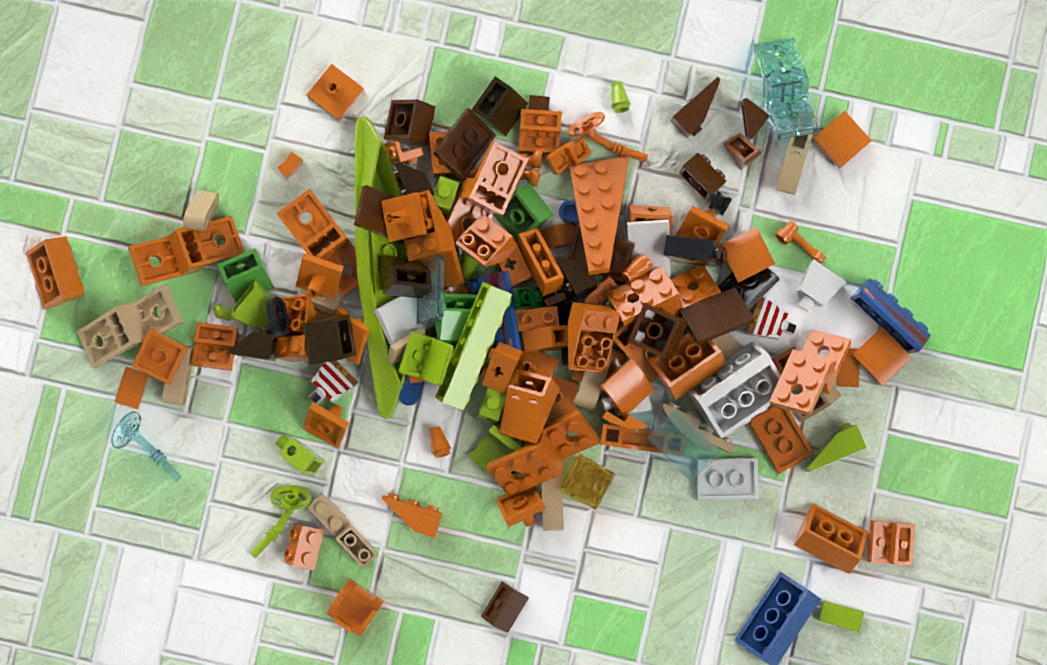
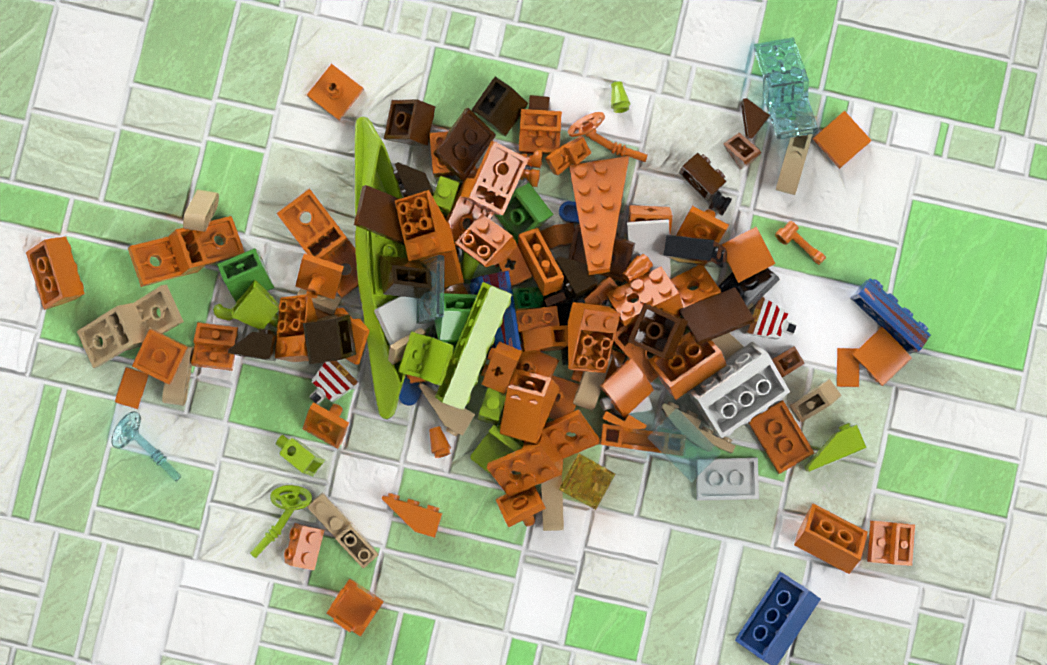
(277, 317): black plate -> none
(291, 165): orange piece -> none
(404, 157): orange bracket -> none
(404, 217): orange tile -> none
(452, 417): none -> tan slope
(504, 607): reddish brown panel -> none
(693, 114): reddish brown slope -> none
(810, 372): bracket -> none
(818, 286): white torso -> none
(841, 616): lime tile -> none

